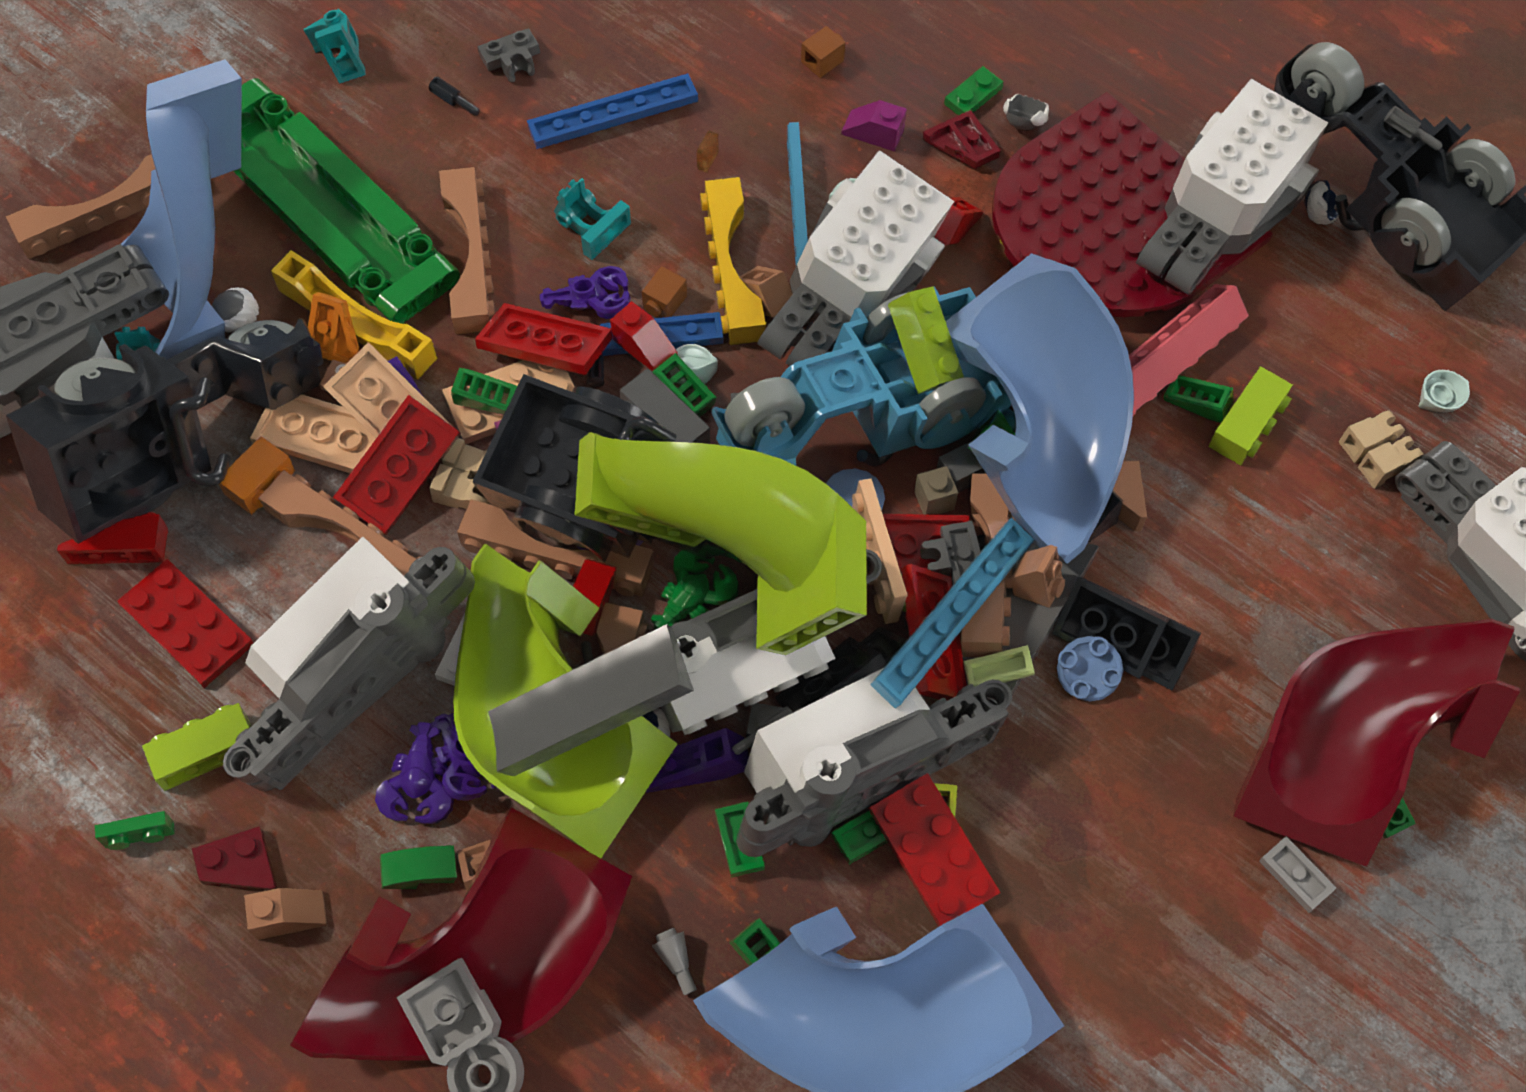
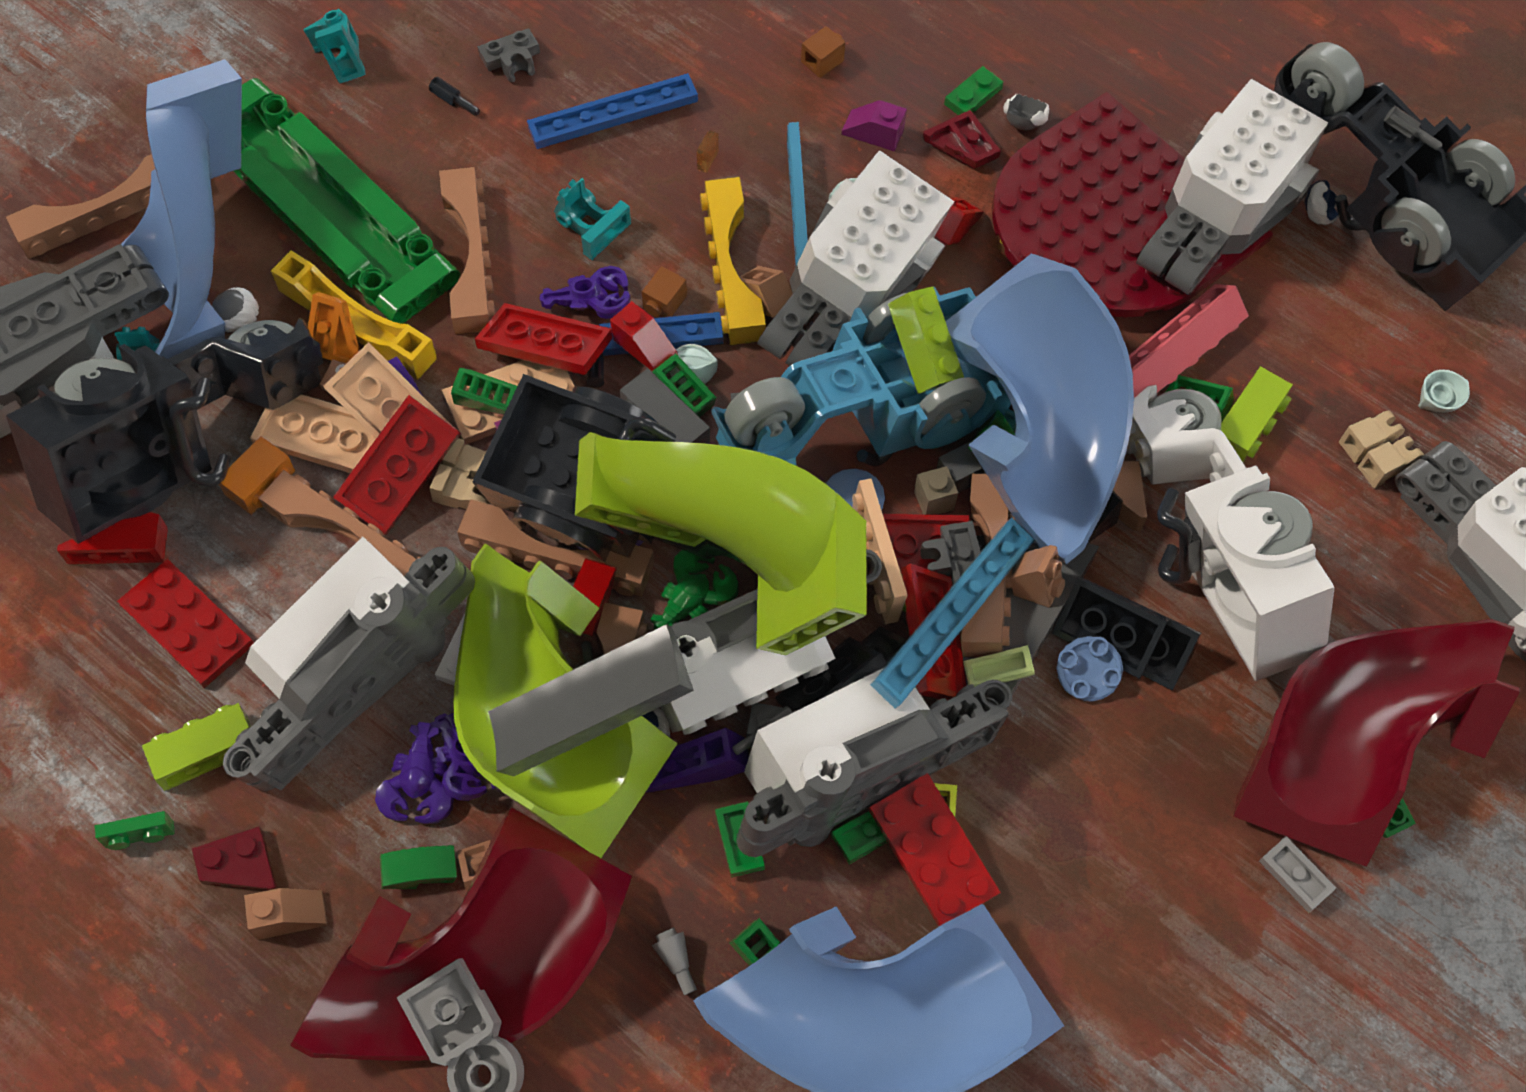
(1236, 536): none -> white piece

